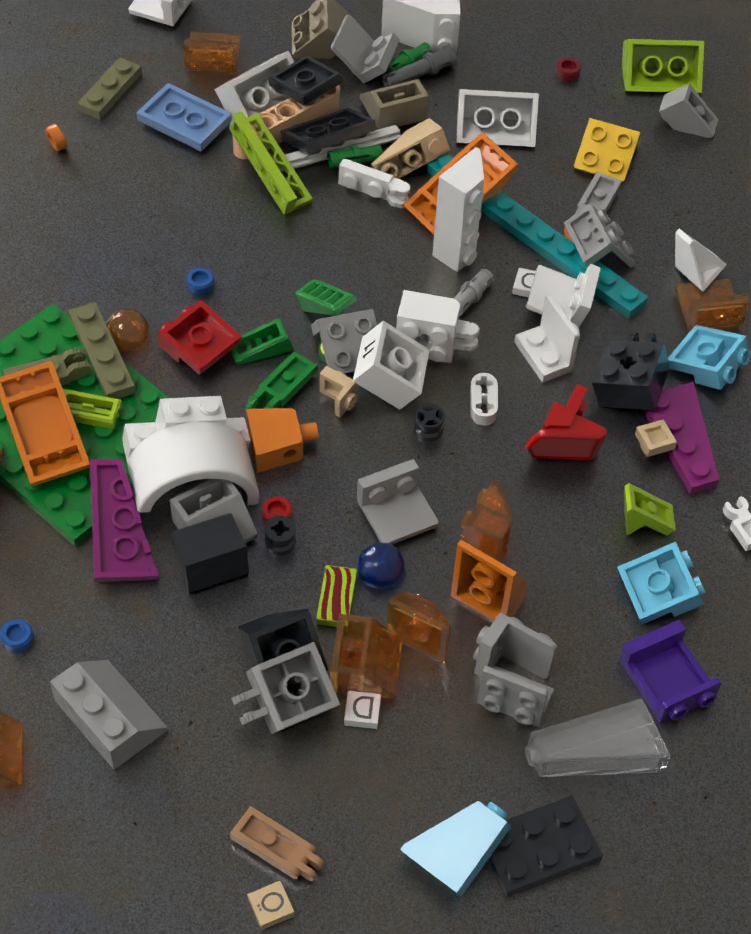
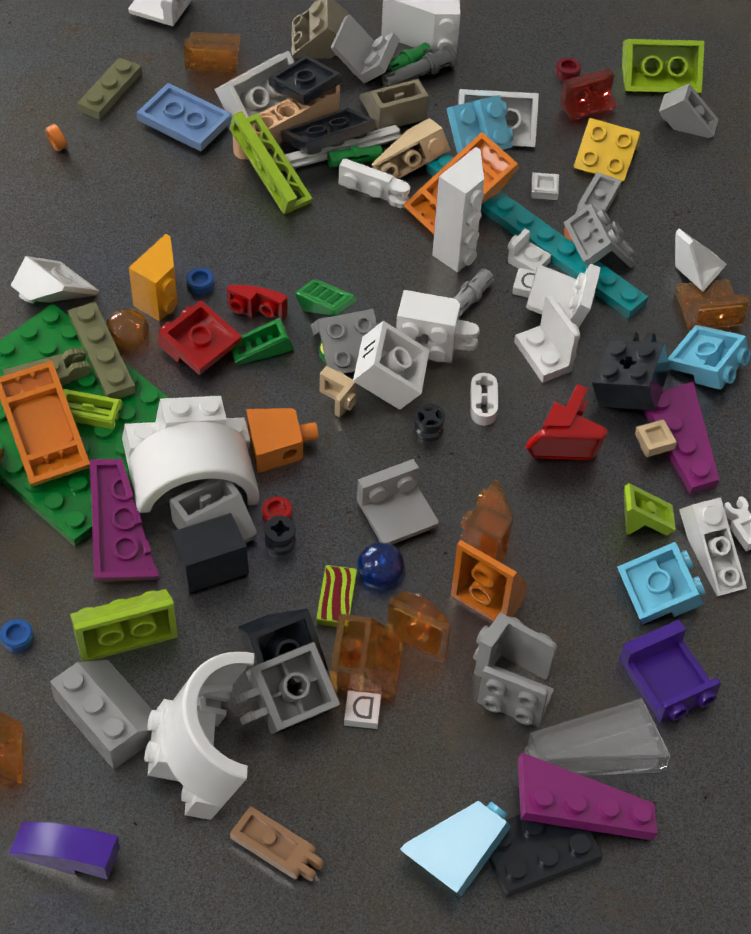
(49, 281): none -> white slope
(66, 848): none -> dark purple slope
(124, 625): none -> lime slope
(154, 280): none -> light orange slope
(184, 737): none -> white piece
(250, 299): none -> red slope
(270, 905): tan tile -> none
(283, 382): green hinge -> none
(480, 116): none -> medium azure plate
(525, 254): none -> white bracket
(545, 186): none -> white tile
(574, 801): none -> magenta wing
(588, 94): none -> clear red bracket
(713, 545): none -> white slope

